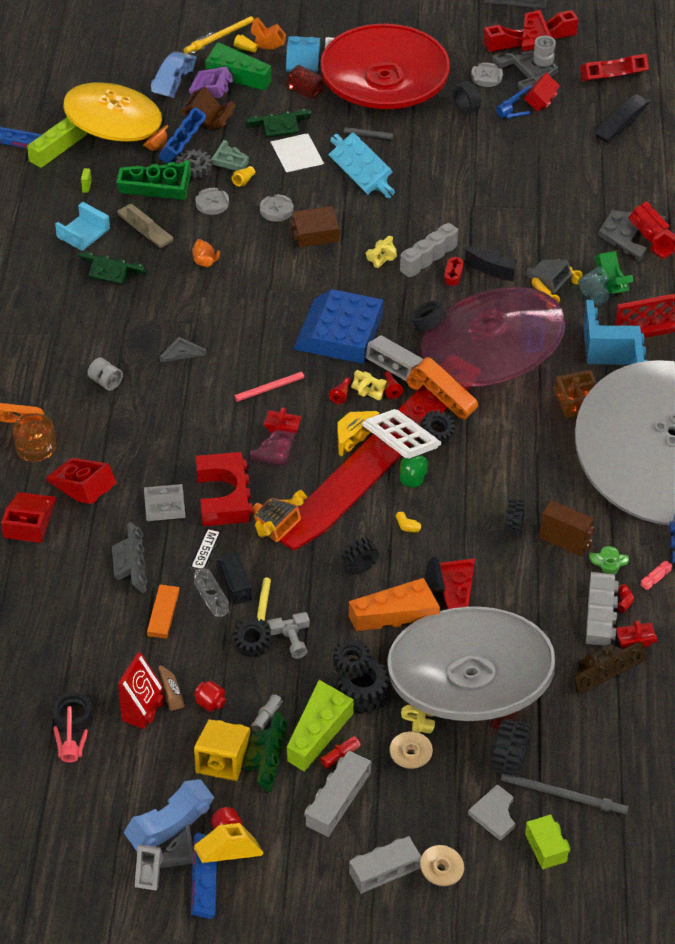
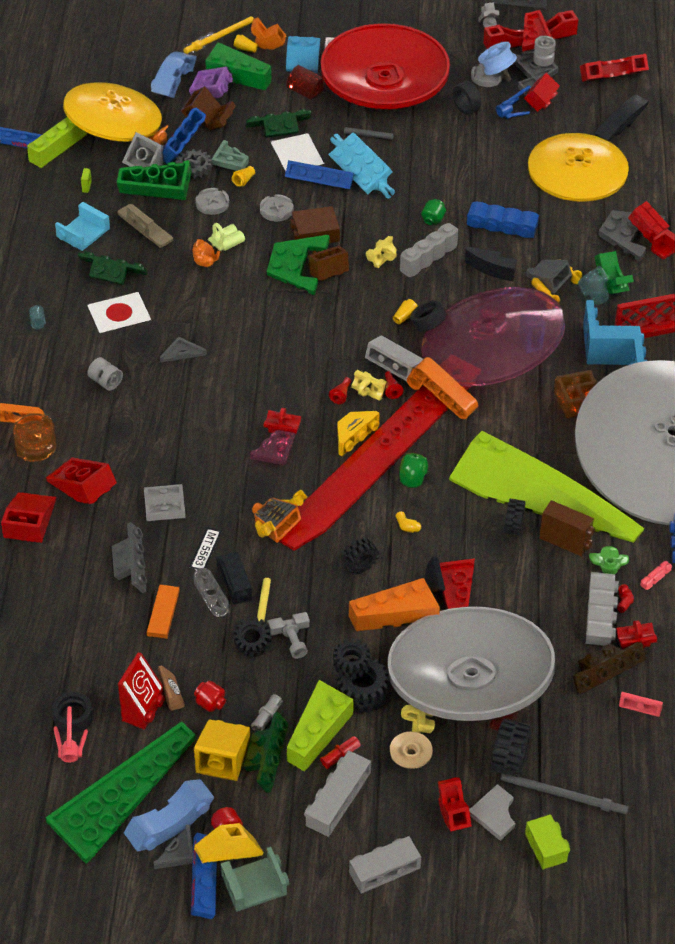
(37, 317): none -> clear light blue piece
(100, 809): none -> green wing
(119, 312): none -> white sticker
(143, 152): none -> light grey slope
(148, 867): light grey slope -> none
(226, 237): none -> yellowish green piece
(230, 508): red arch -> none
(255, 881): none -> sand green panel
(270, 386): coral bar -> none
(289, 260): none -> green wing
(319, 174): none -> blue plate
(328, 262): none -> reddish brown brick
(340, 325): blue slope -> none
(397, 444): white piece -> none
(404, 311): none -> yellow cone
(433, 212): none -> green head
(441, 420): black tyre -> none
(445, 858): tan dish -> none
(450, 270): red beam -> none
(452, 804): none -> red brick
(488, 15): none -> light grey hips
(497, 59): none -> light blue wheel
(505, 472): none -> lime wedge
(507, 220): none -> blue brick
(595, 177): none -> yellow dish
(640, 704): none -> coral slope

